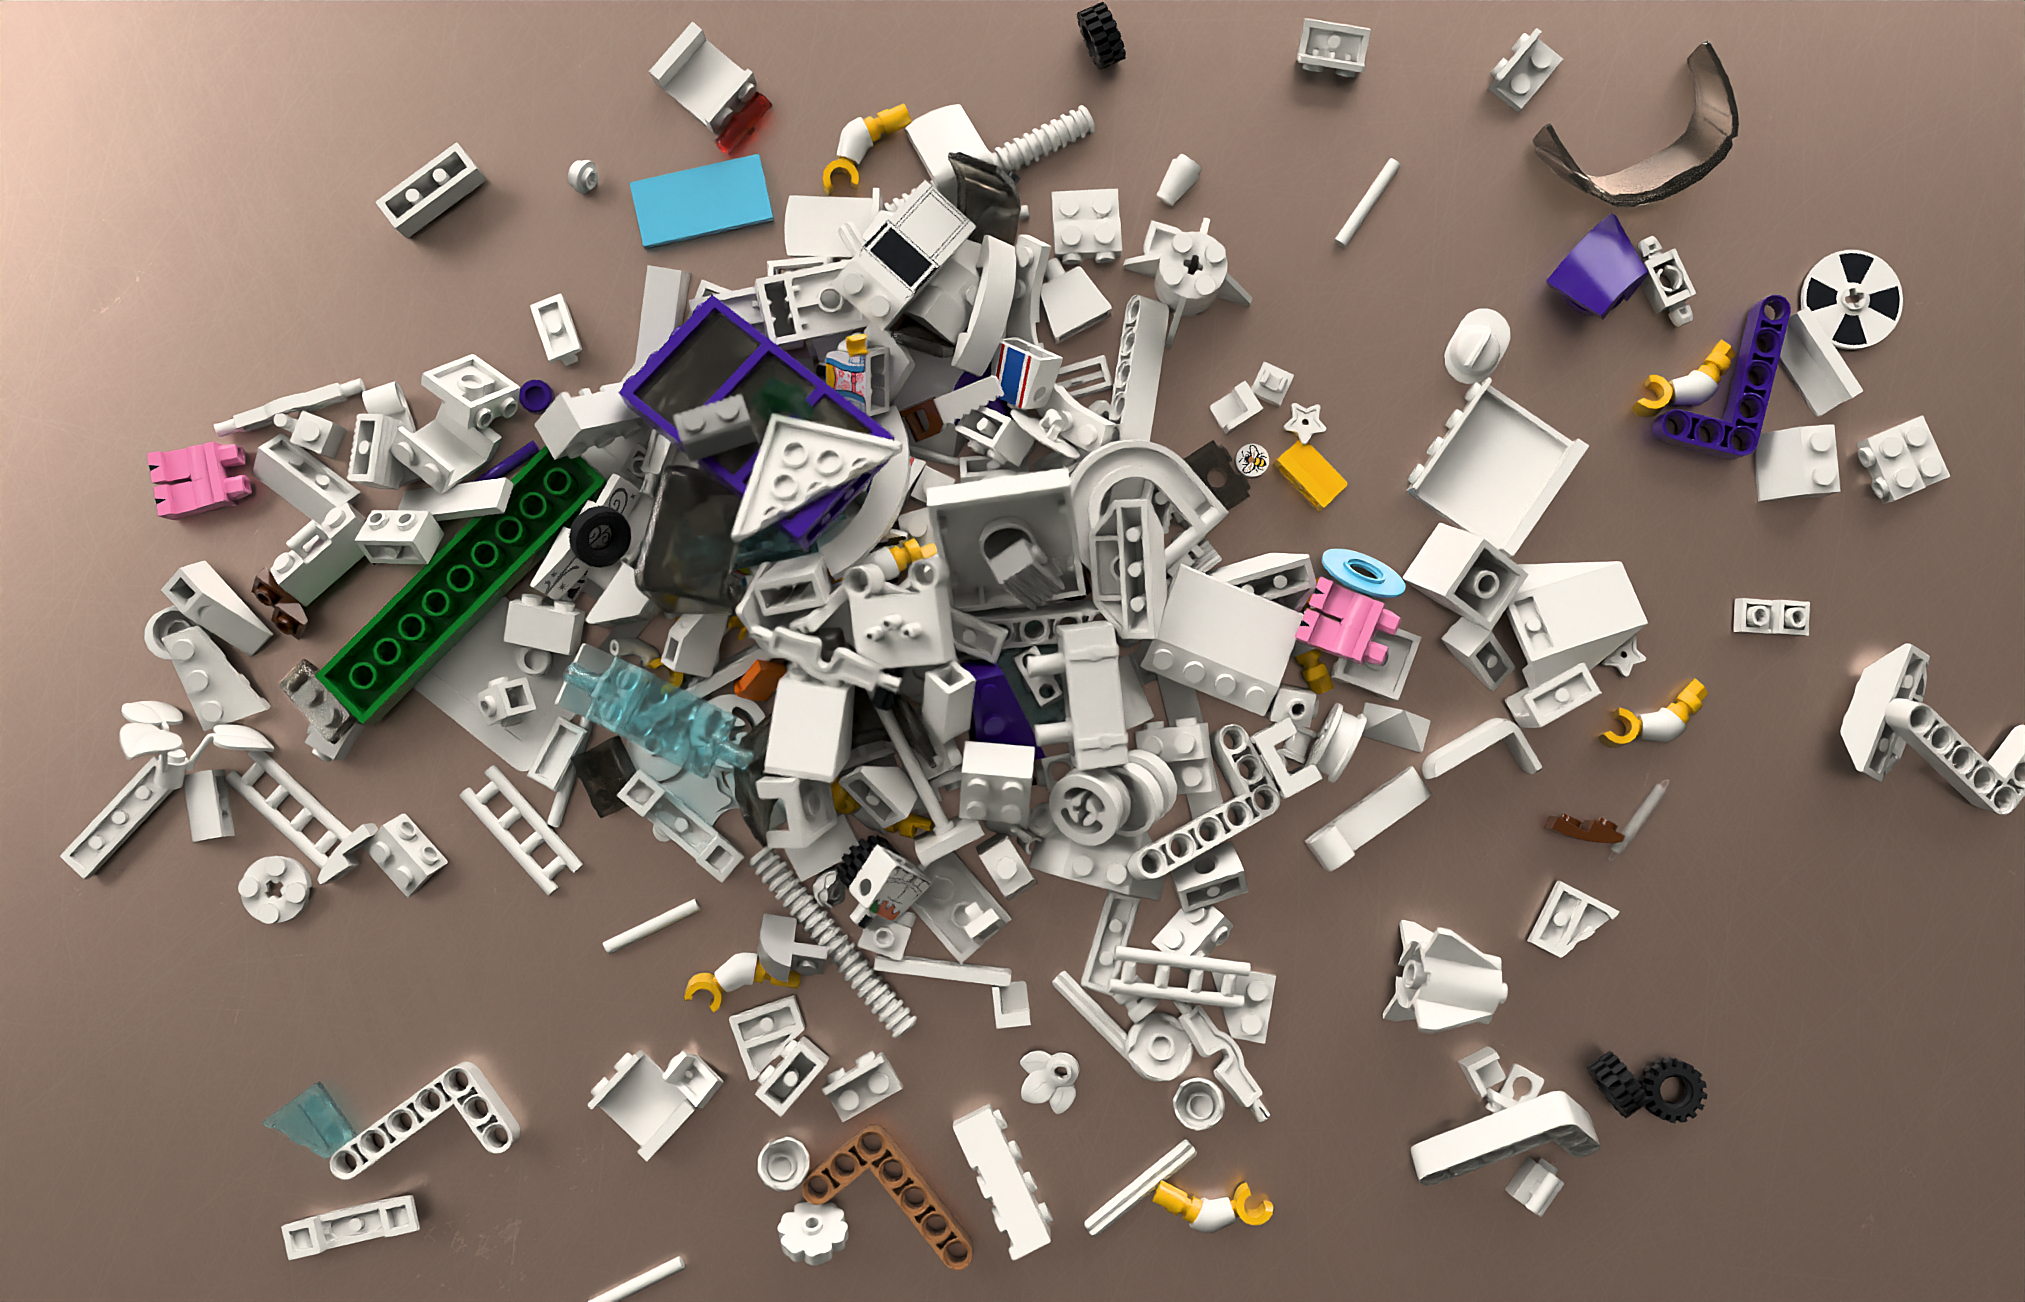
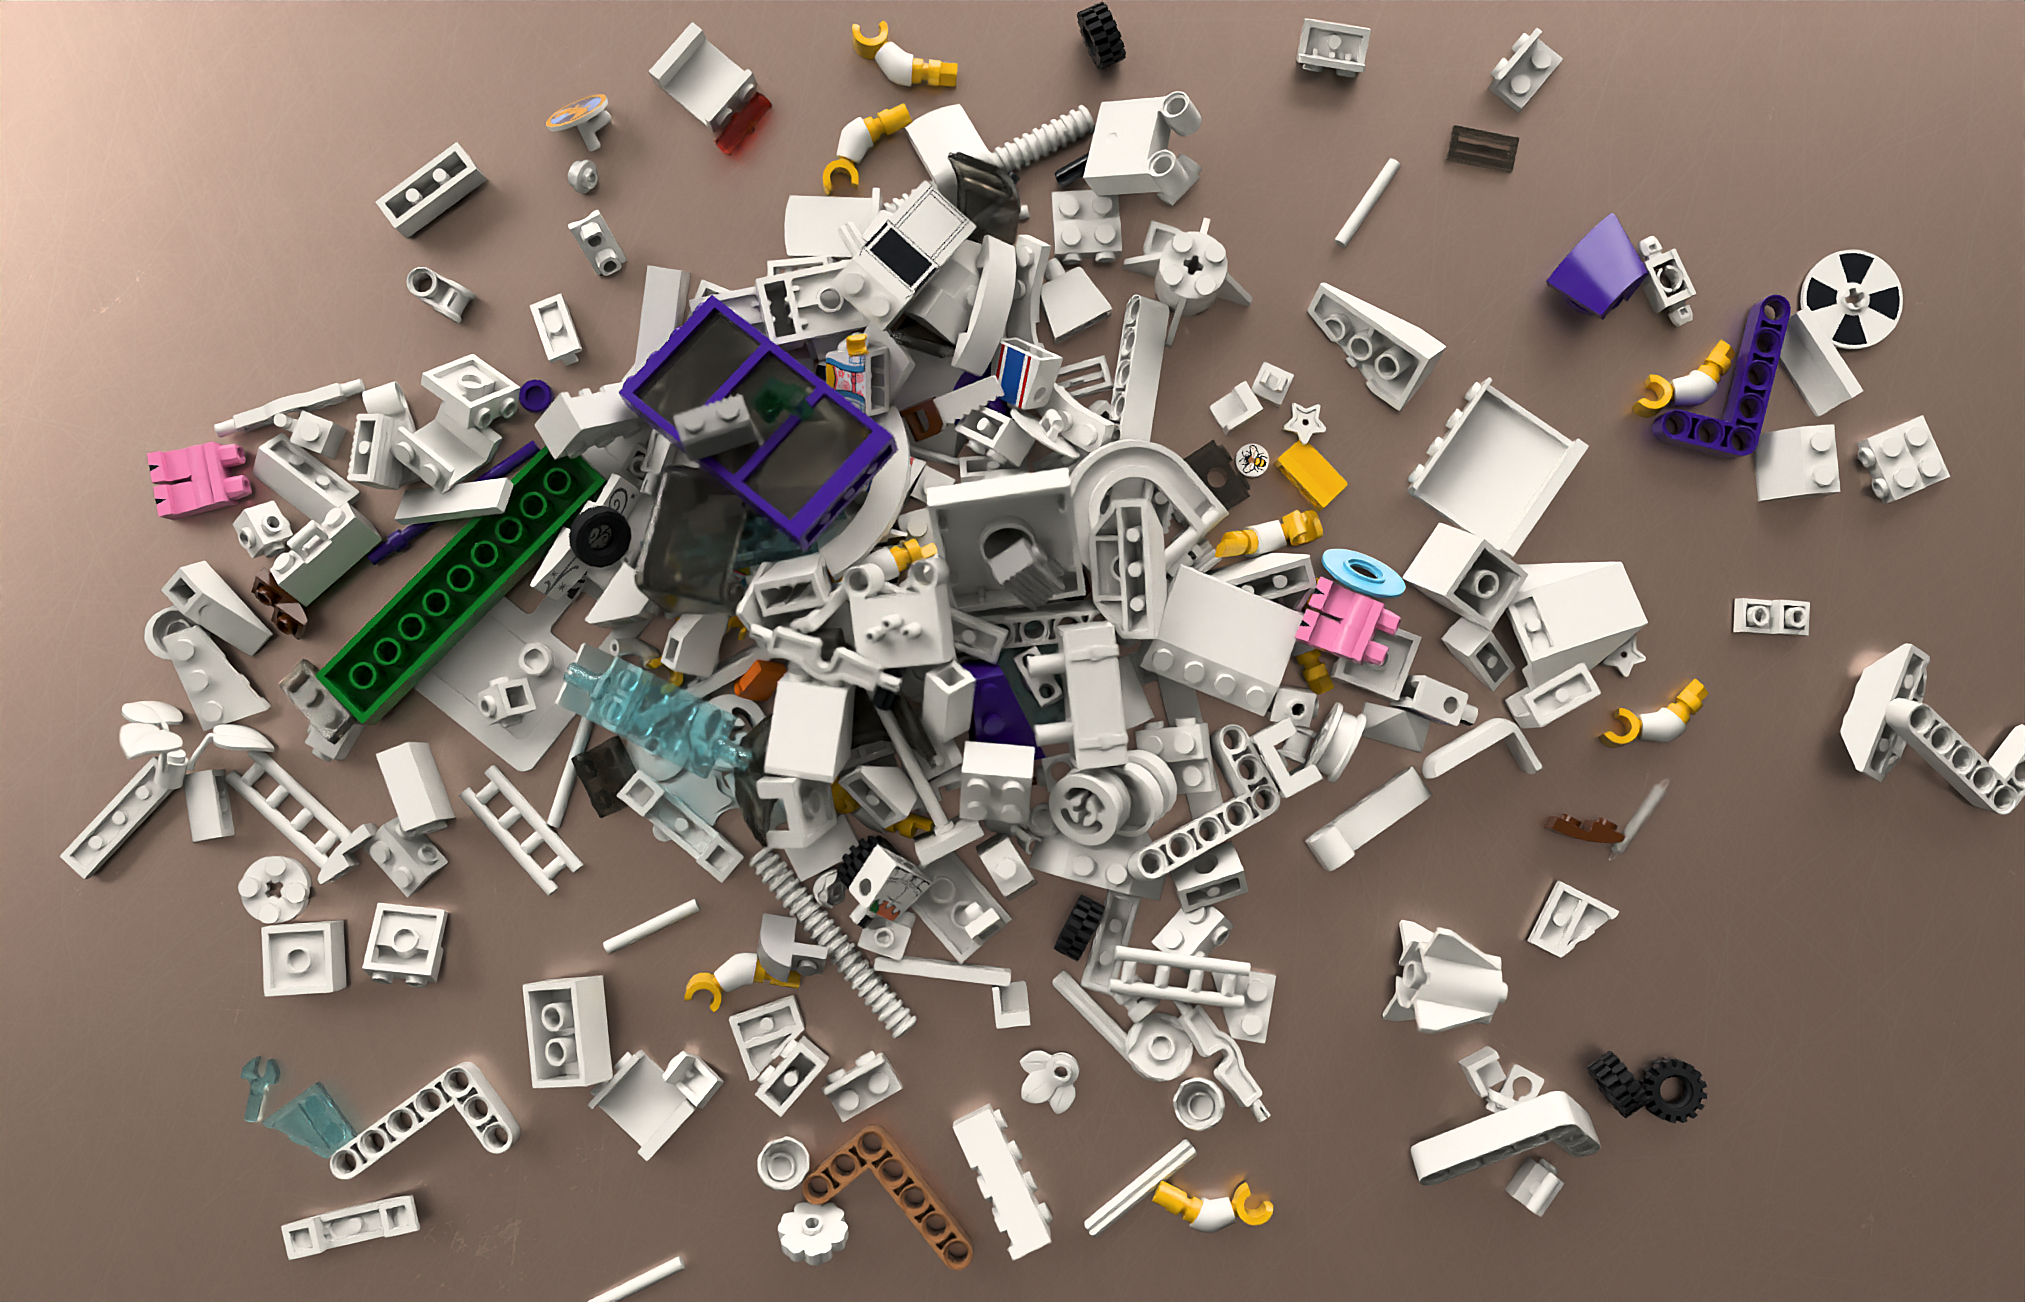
(258, 1085): none -> clear light blue bar
(263, 530): none -> white brick
(303, 958): none -> white container
(399, 537): white brick -> none
(405, 944): none -> white plate
(416, 787): none -> white brick
(444, 295): none -> white piece
(544, 624): white brick -> none
(555, 756): white tile -> none
(567, 1032): none -> white brick
(585, 116): none -> shield
(598, 244): none -> white hips
(701, 201): medium azure tile -> none
(802, 464): white tile -> none
(897, 64): none -> yellow piece
(1079, 927): none -> black tyre
(1132, 145): none -> white piece
(1271, 536): none -> yellow piece
(1383, 347): none -> white wedge
(1435, 701): none -> white torso
(1477, 346): white piece -> none
(1480, 161): none -> clear smoke tile
(1675, 167): clear smoke piece -> none

